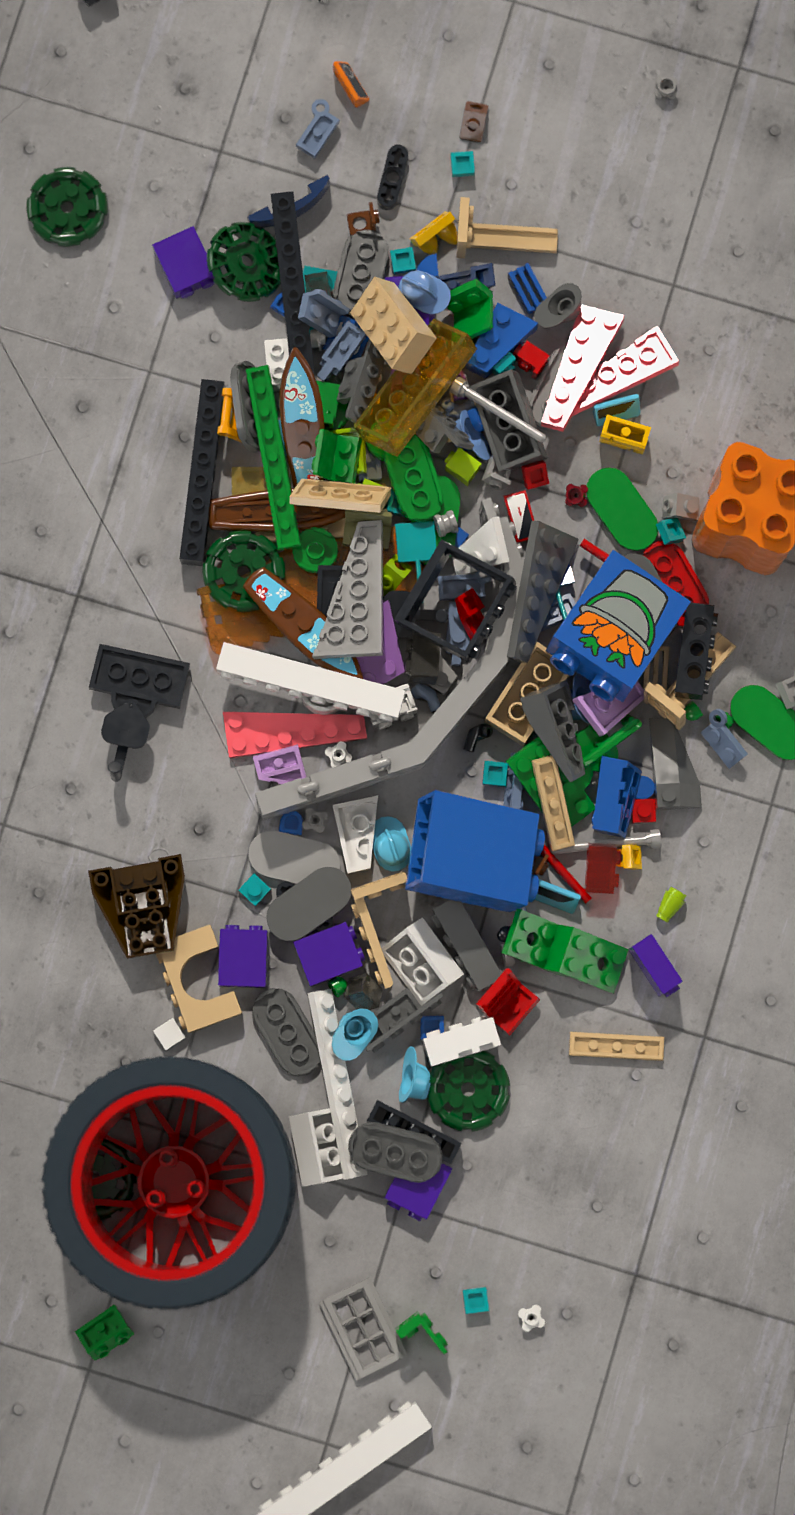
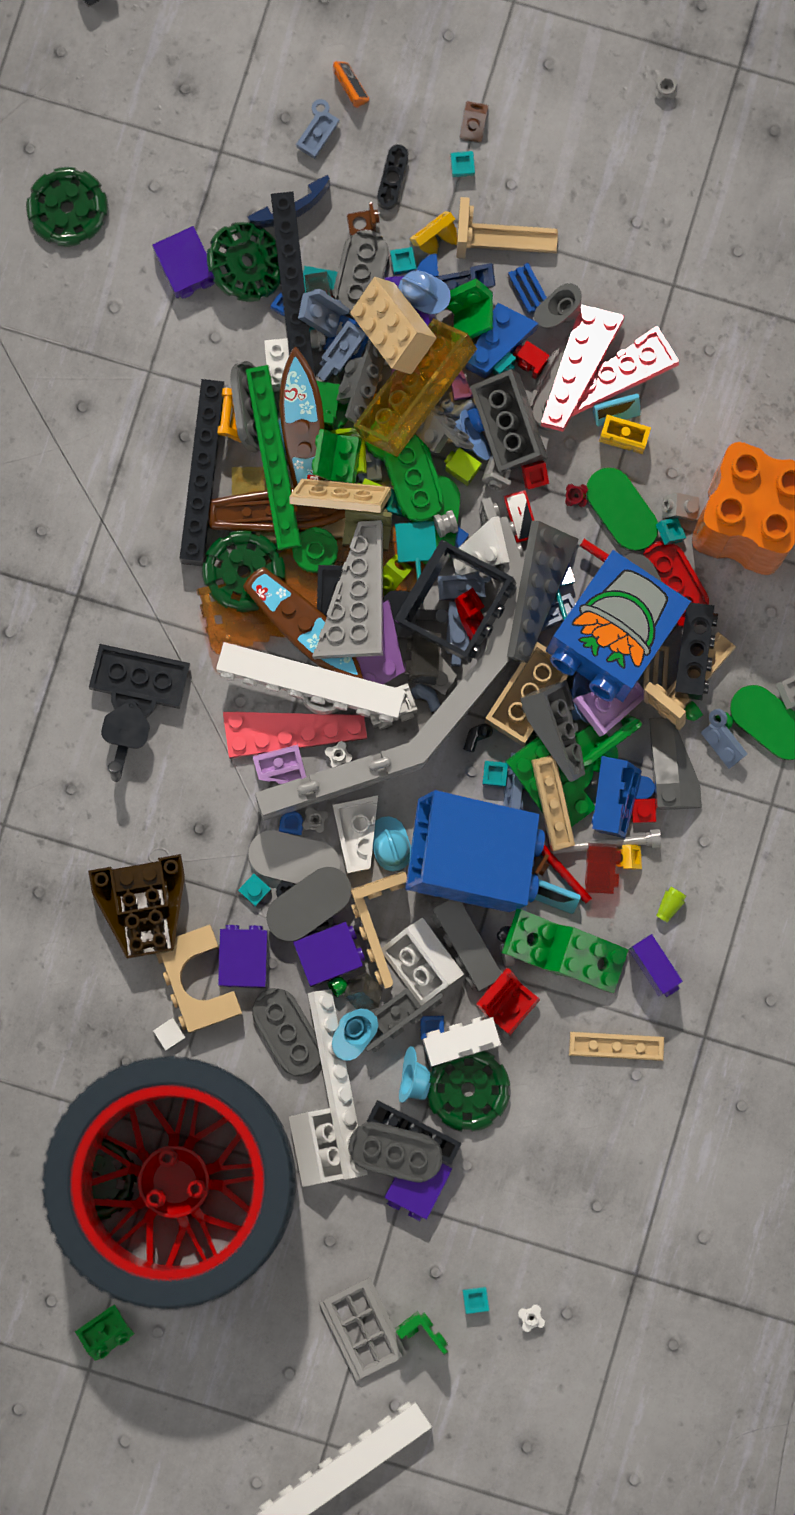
(461, 389): light grey piece -> none

